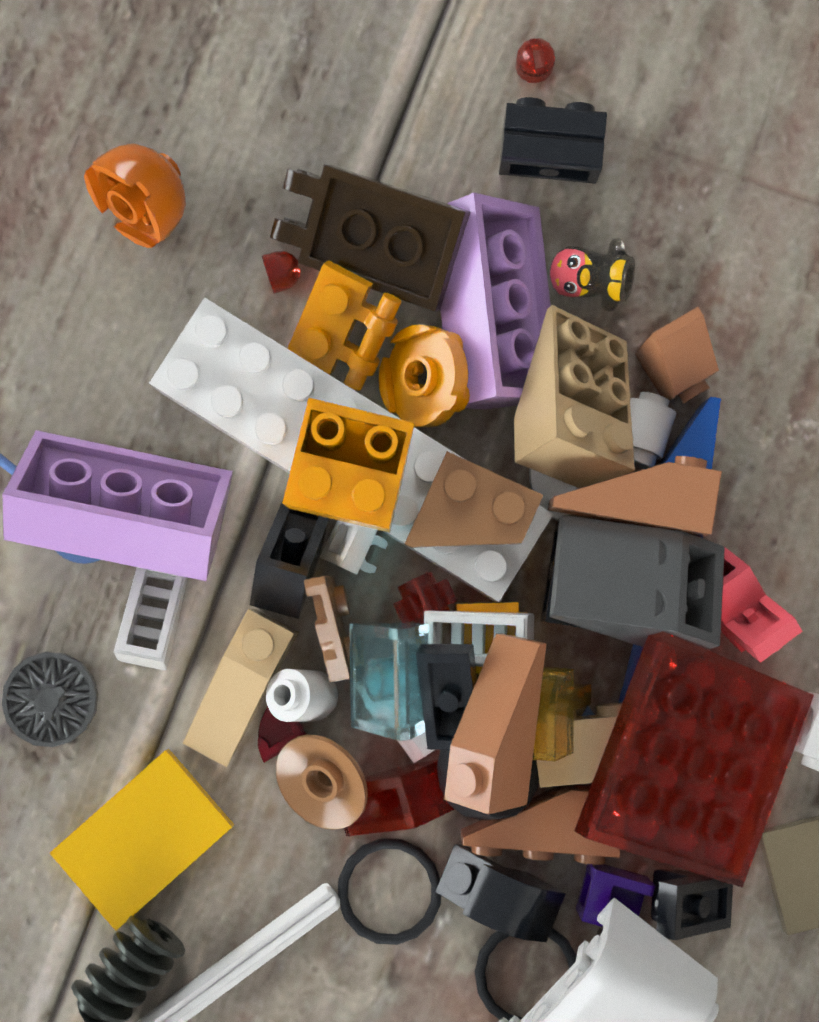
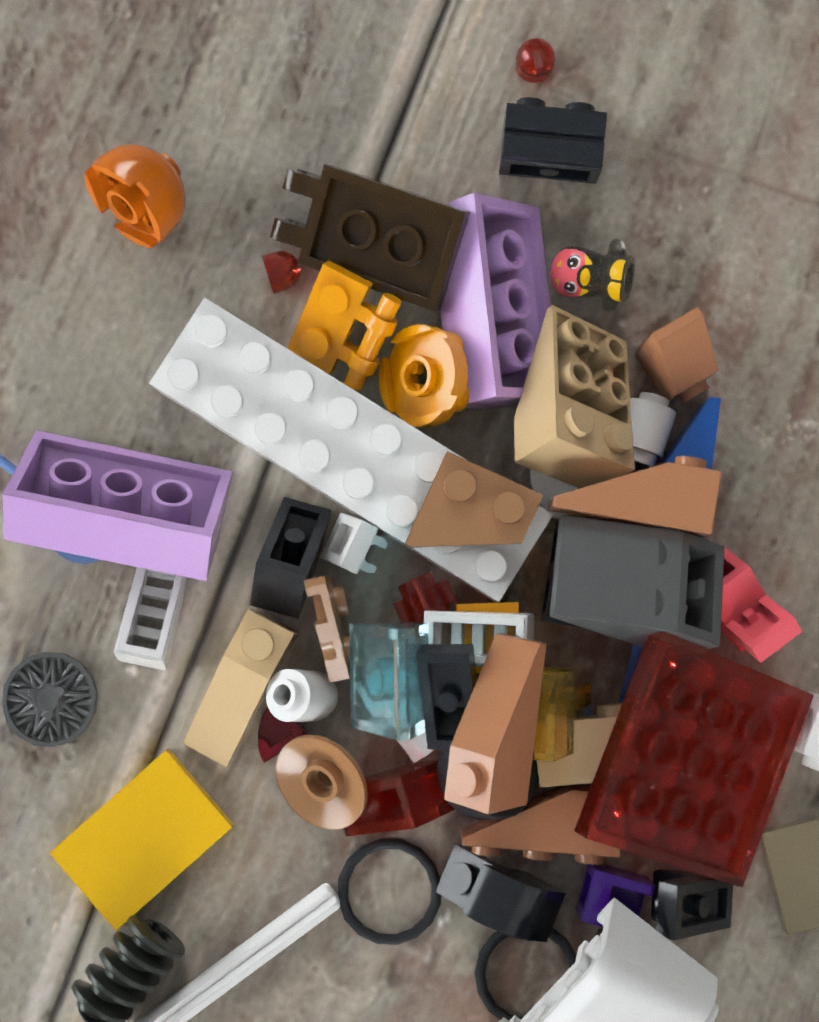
(348, 465): light orange slope -> none

